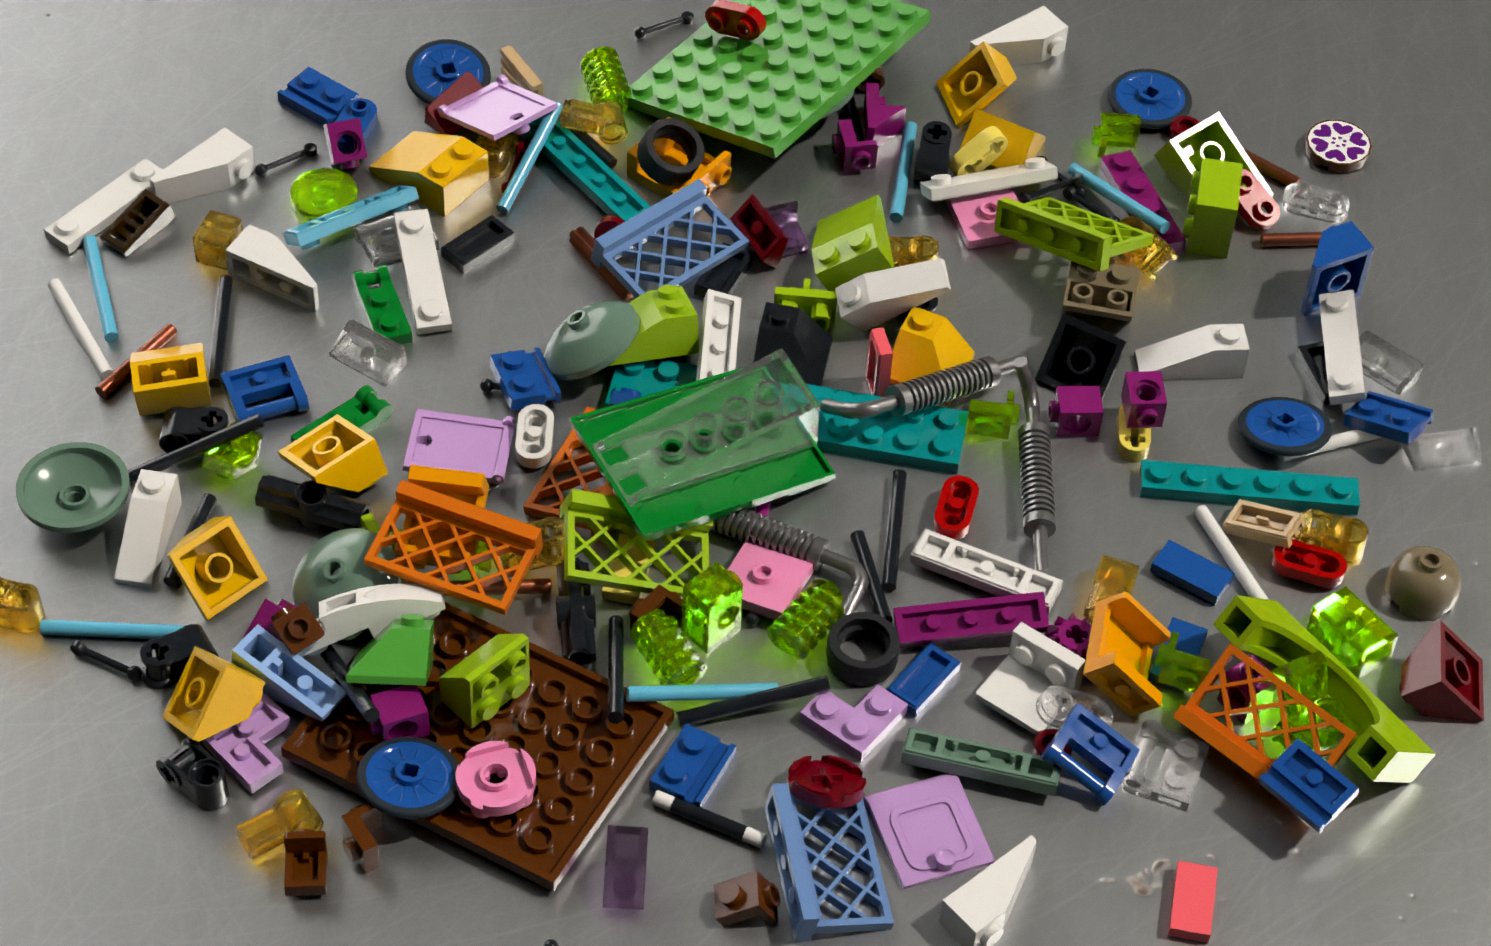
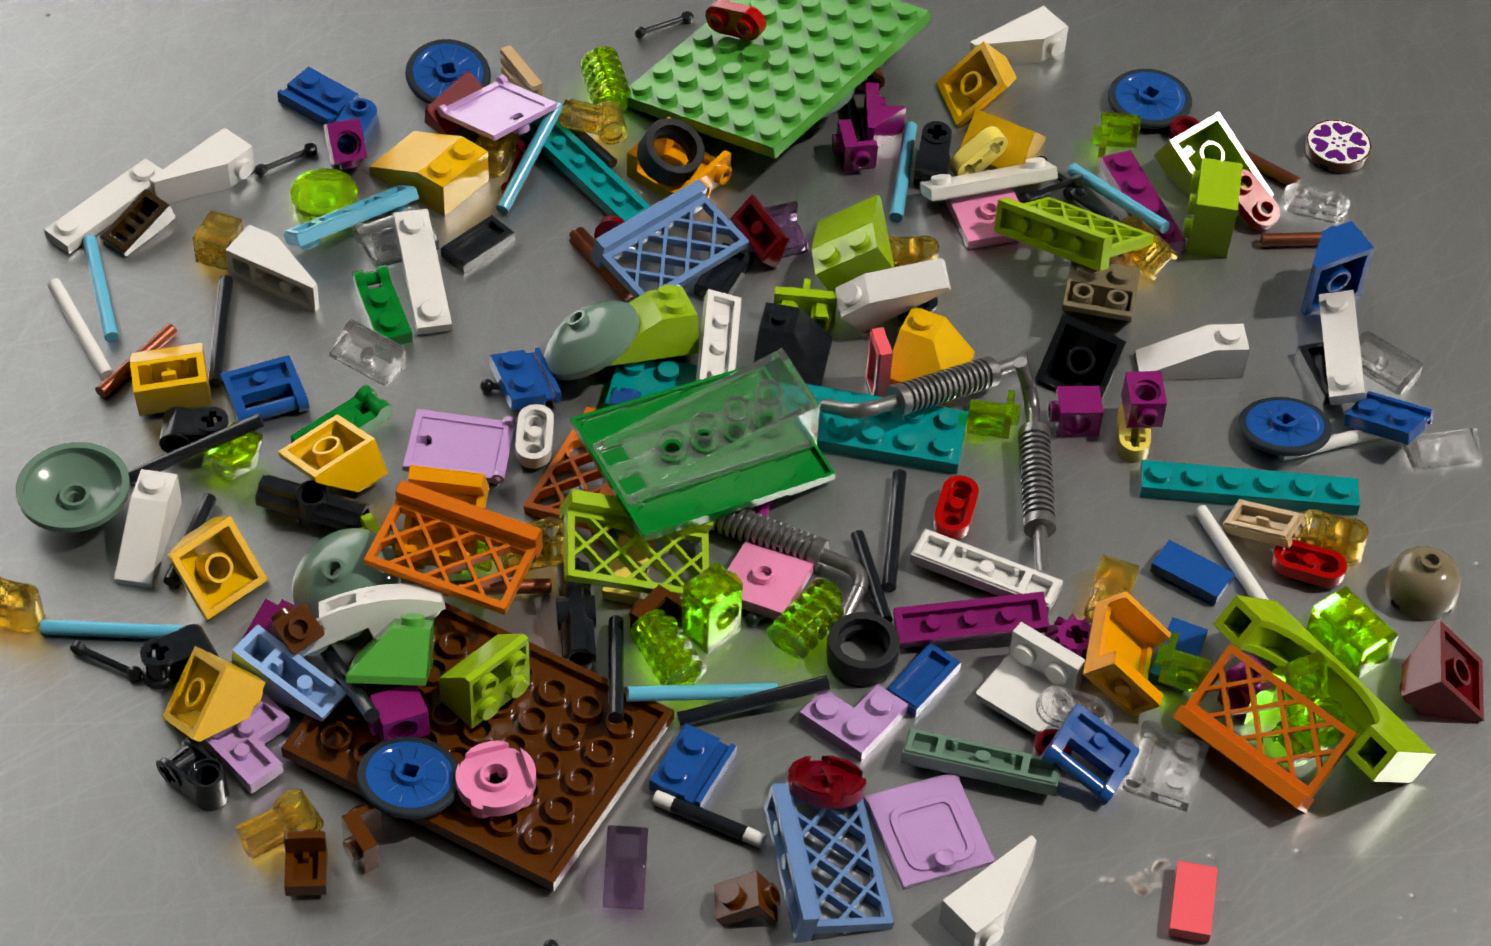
(1308, 785): blue plate -> none

